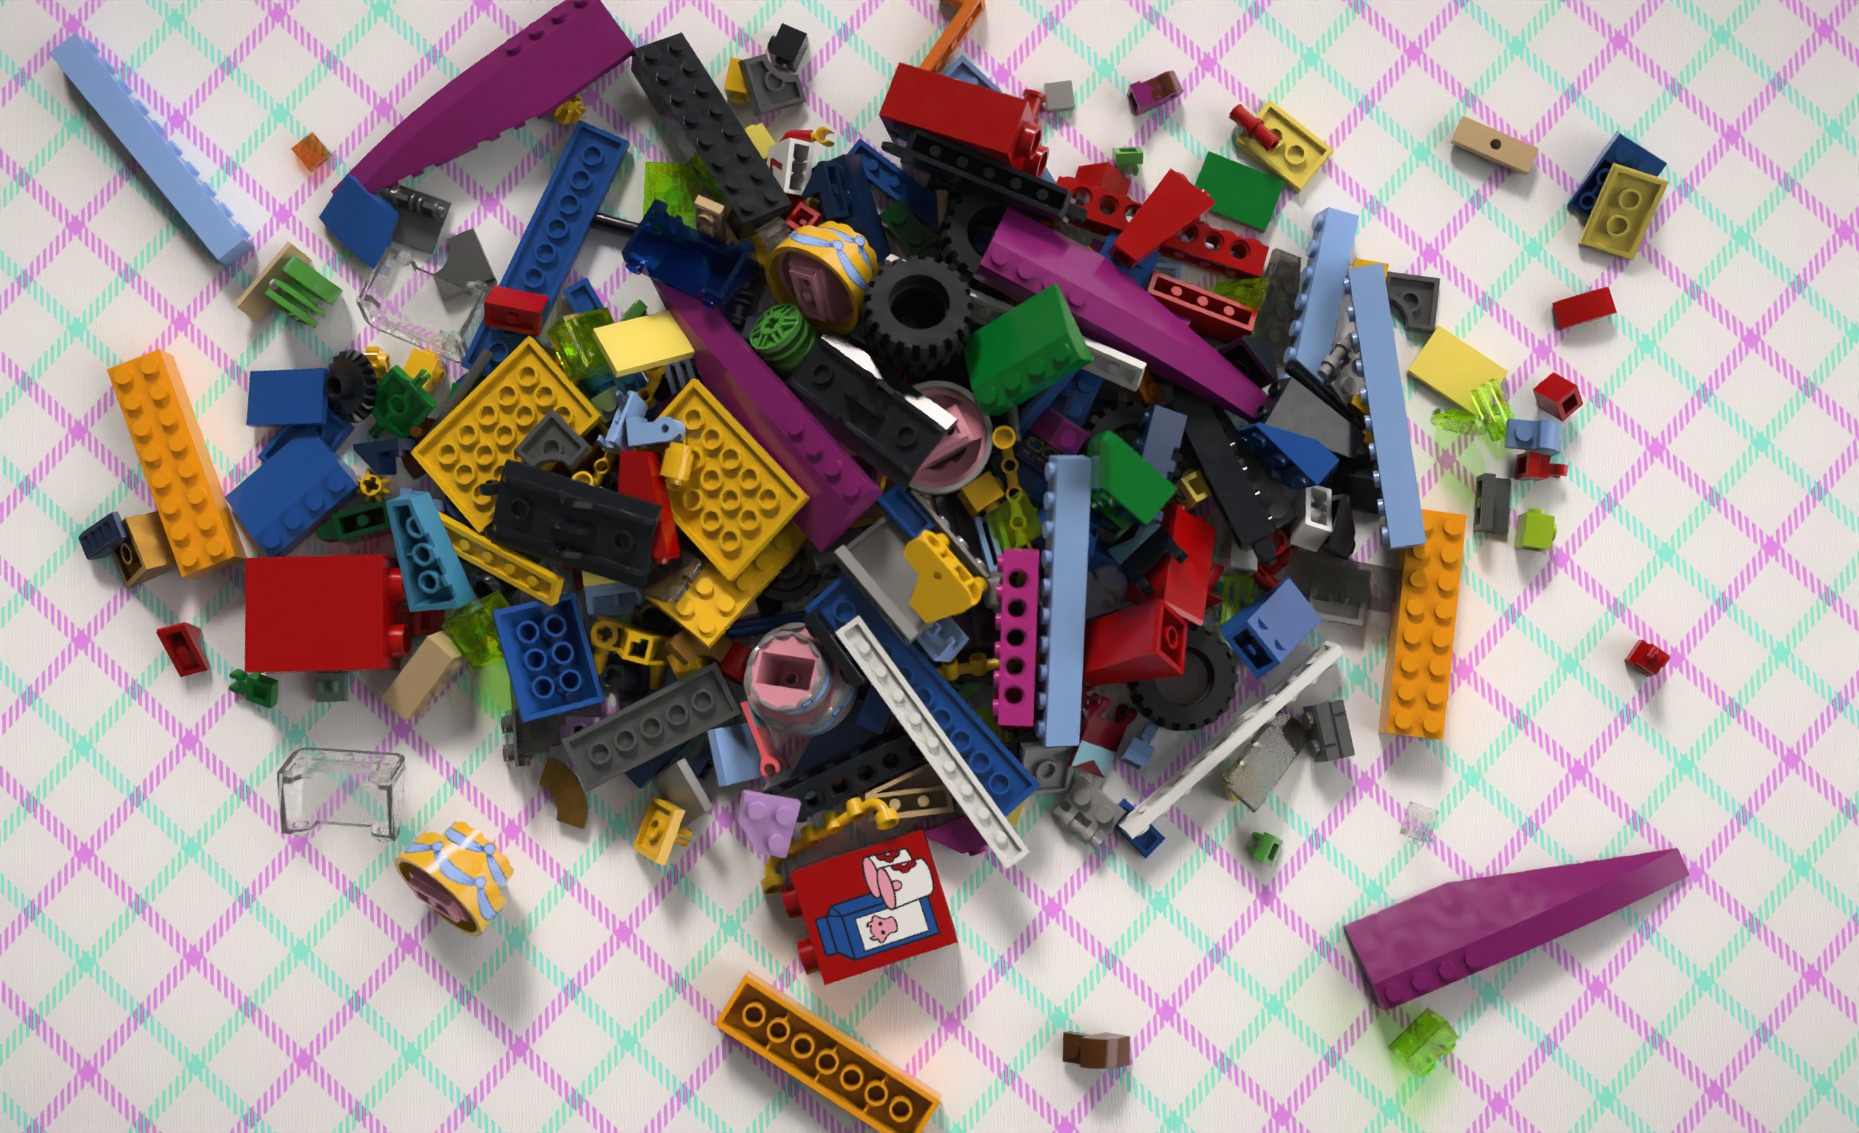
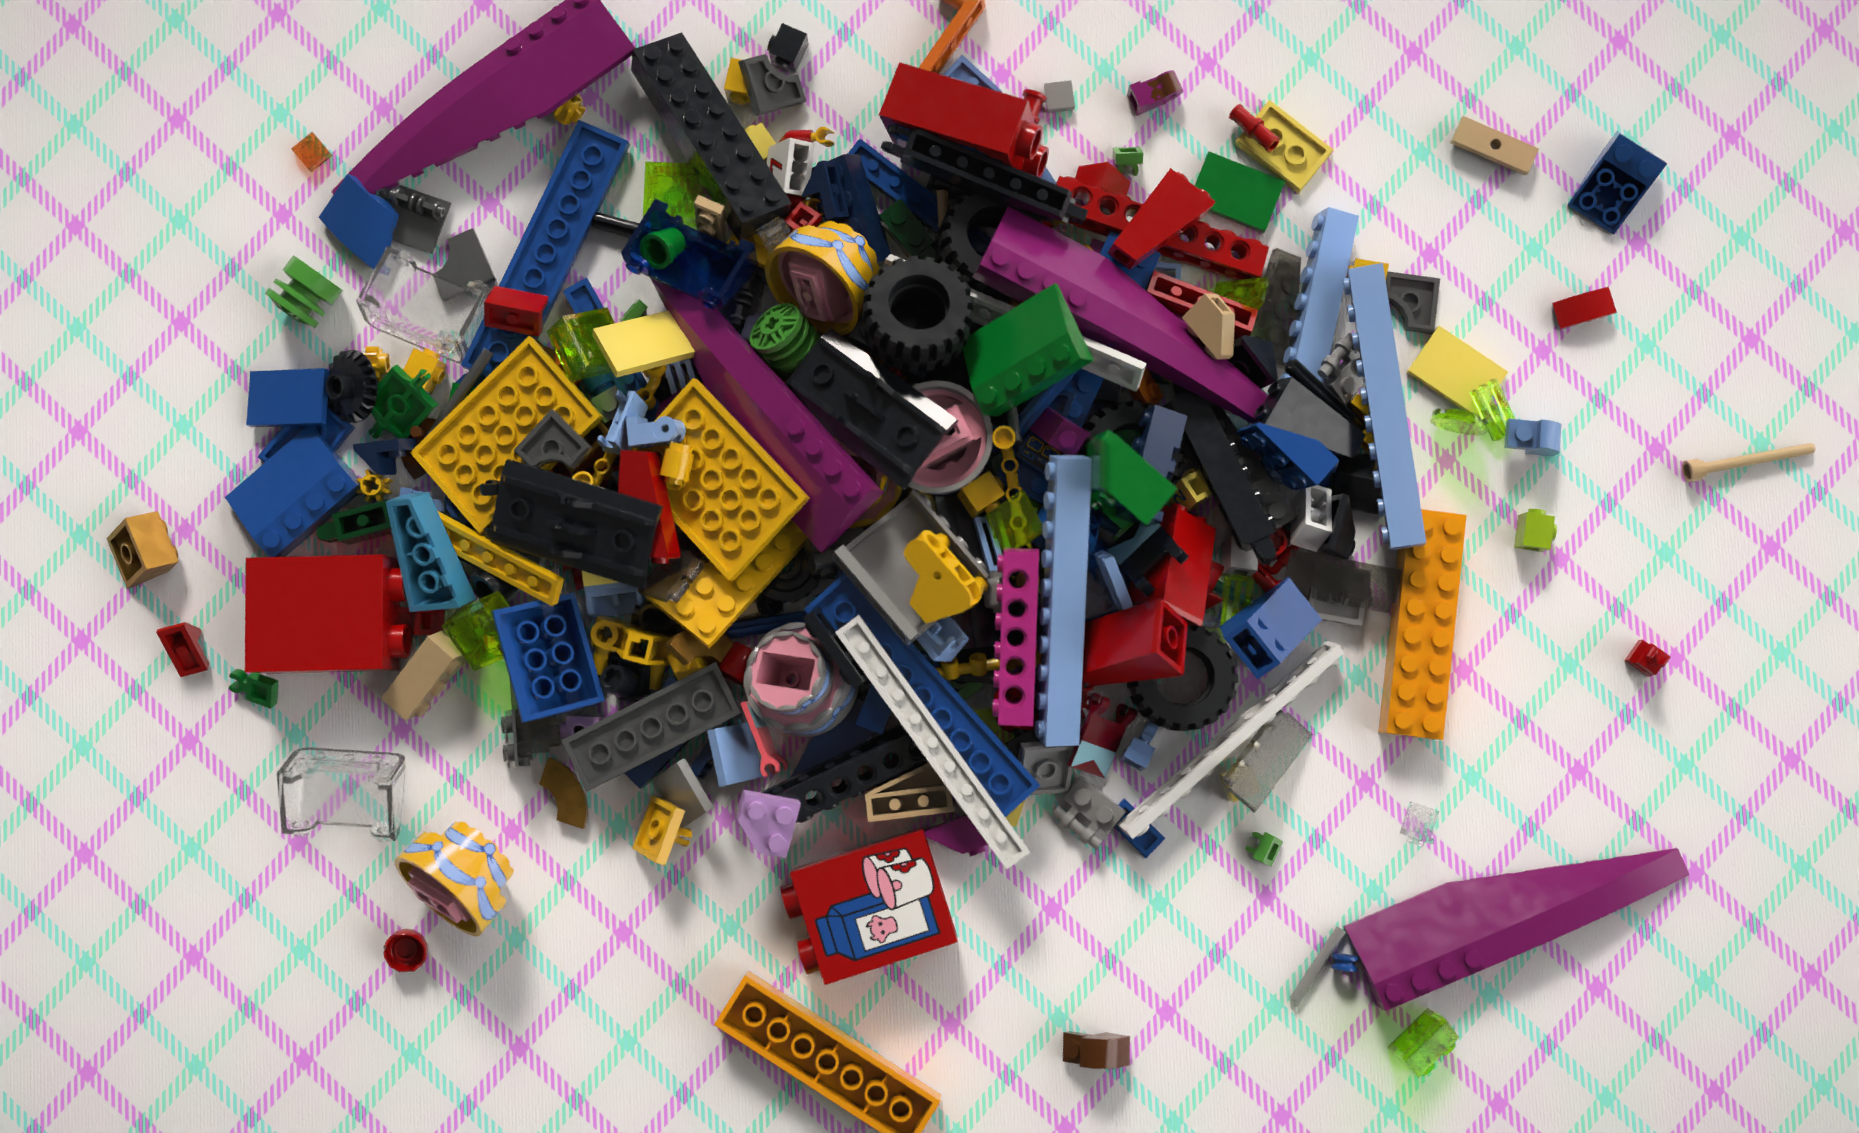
(103, 537): dark blue slope -> none
(152, 150): light blue brick -> none
(177, 464): light orange brick -> none
(254, 300): tan tile -> none
(332, 687): sand green tile -> none
(405, 950): none -> red hair
(662, 247): none -> green piece
(833, 824): yellow bar -> none
(905, 512): blue tile -> none
(1113, 579): none -> light blue tile
(1213, 324): none -> tan slope
(1317, 965): none -> light grey bar
(1328, 731): dark grey brick -> none
(1345, 962): none -> blue bush
(1491, 504): dark grey panel -> none
(1537, 467): red piece -> none
(1558, 396): red brick -> none
(1623, 211): light yellow tile -> none
(1695, 469): none -> tan piece

